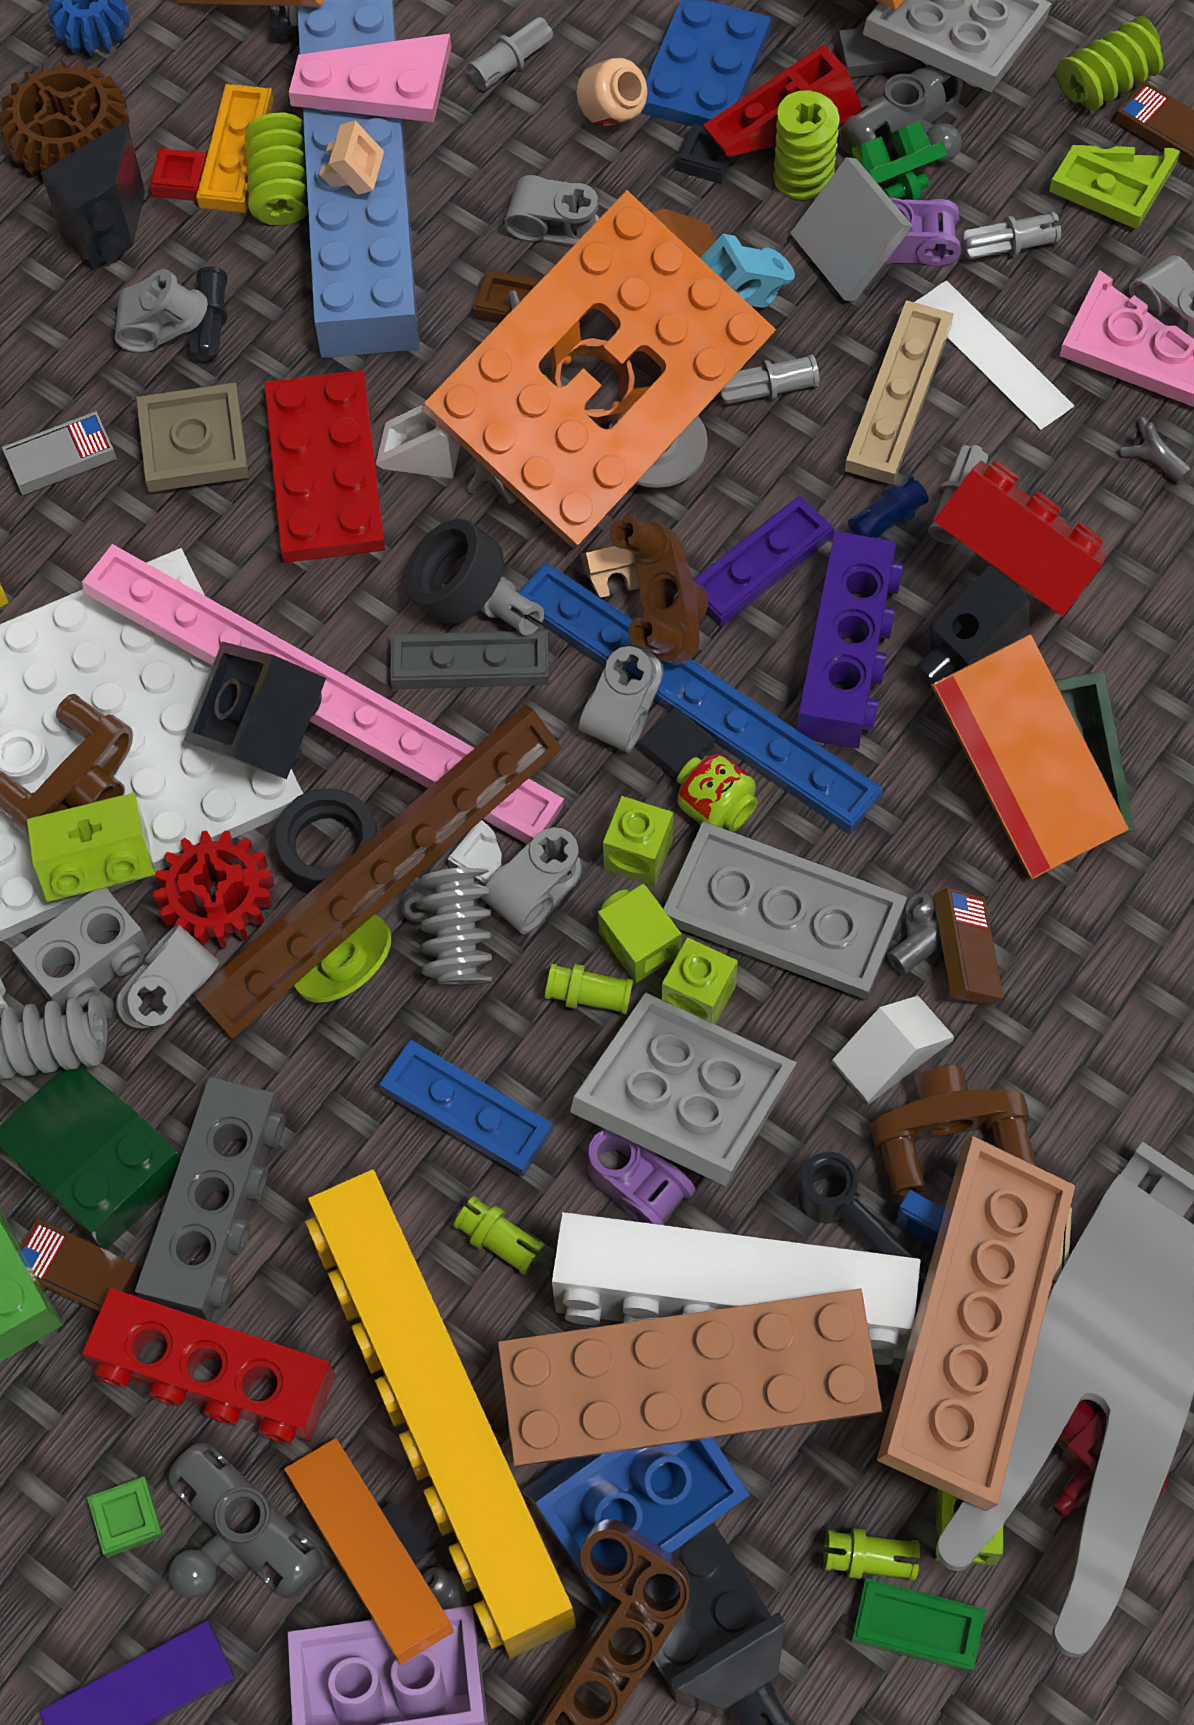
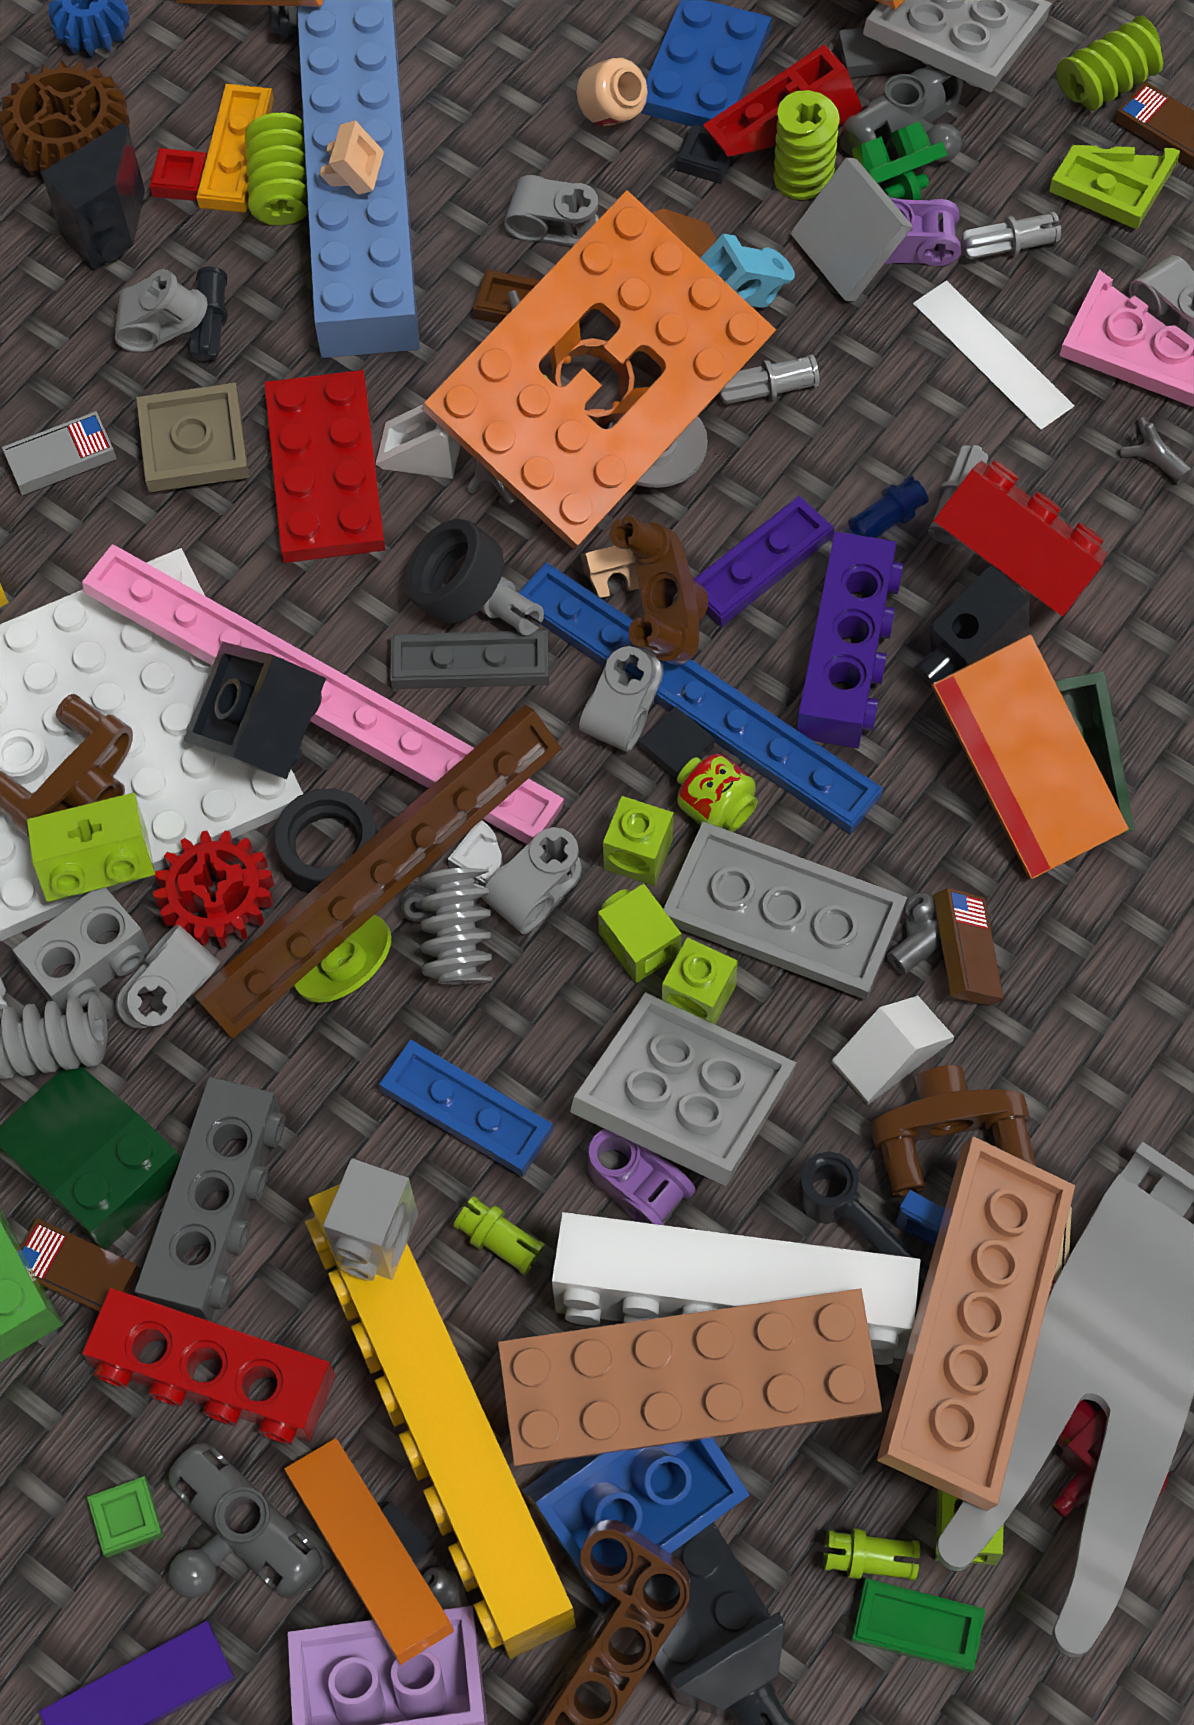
(371, 1220): none -> light grey brick
(375, 79): bright pink wing -> none
(509, 53): light grey axle -> none
(588, 988): lime pin -> none
(899, 392): tan plate -> none

